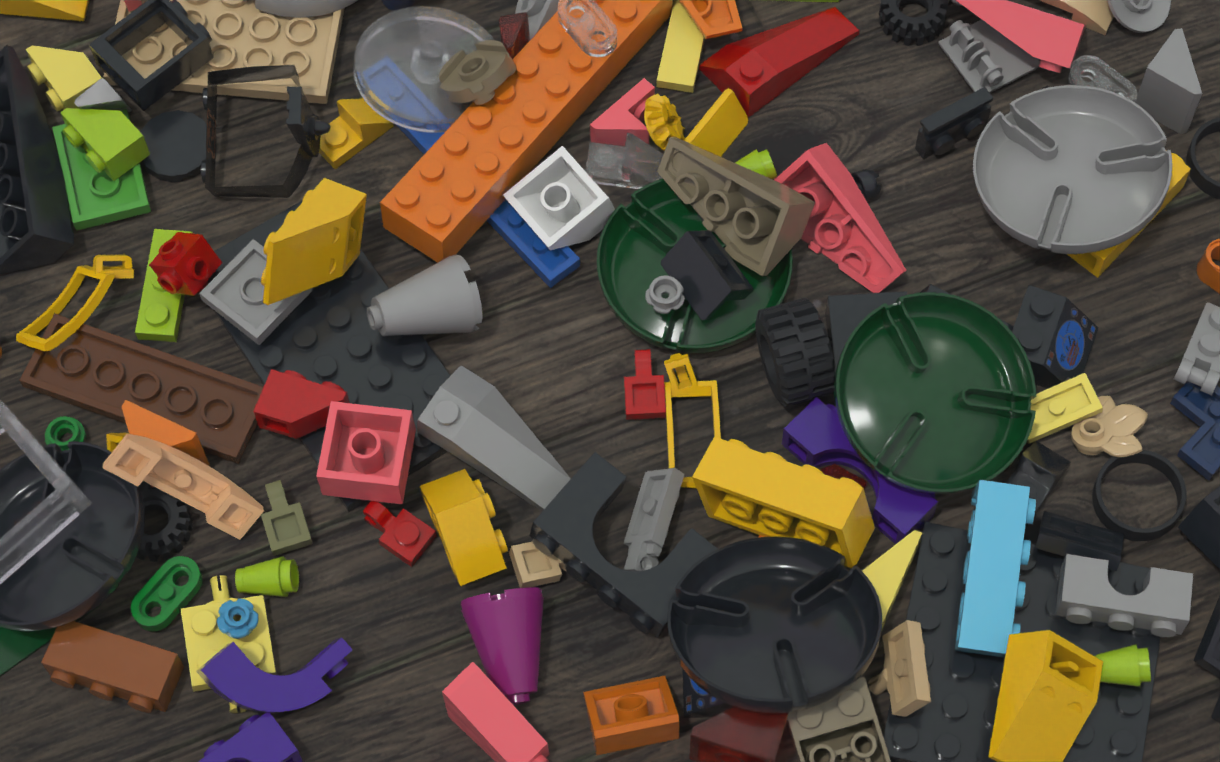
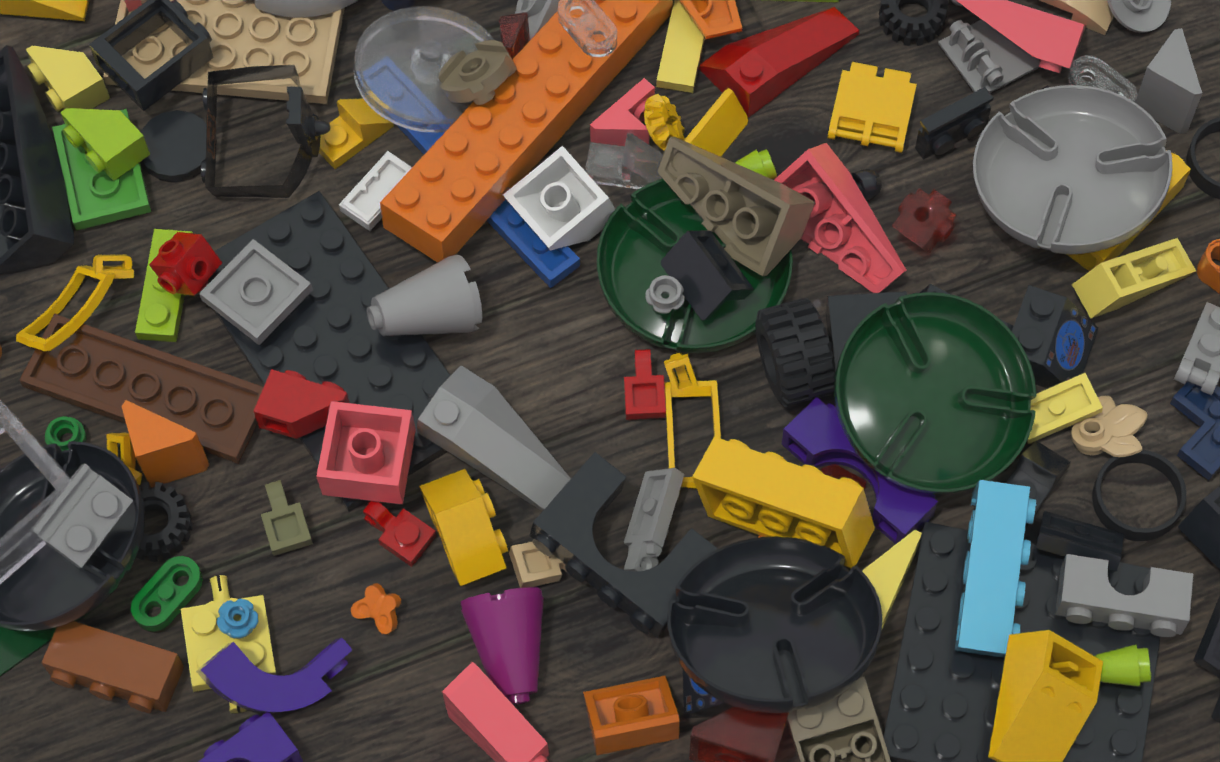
(81, 515): none -> light grey plate
(101, 97): light grey slope -> none
(186, 479): light nougat slope -> none
(269, 578): lime cone -> none
(314, 241): yellow slope -> none
(364, 200): none -> white plate
(379, 607): none -> orange piece
(873, 106): none -> yellow plate
(904, 670): tan plate -> none
(935, 228): none -> clear red brick
(1132, 277): none -> light yellow slope

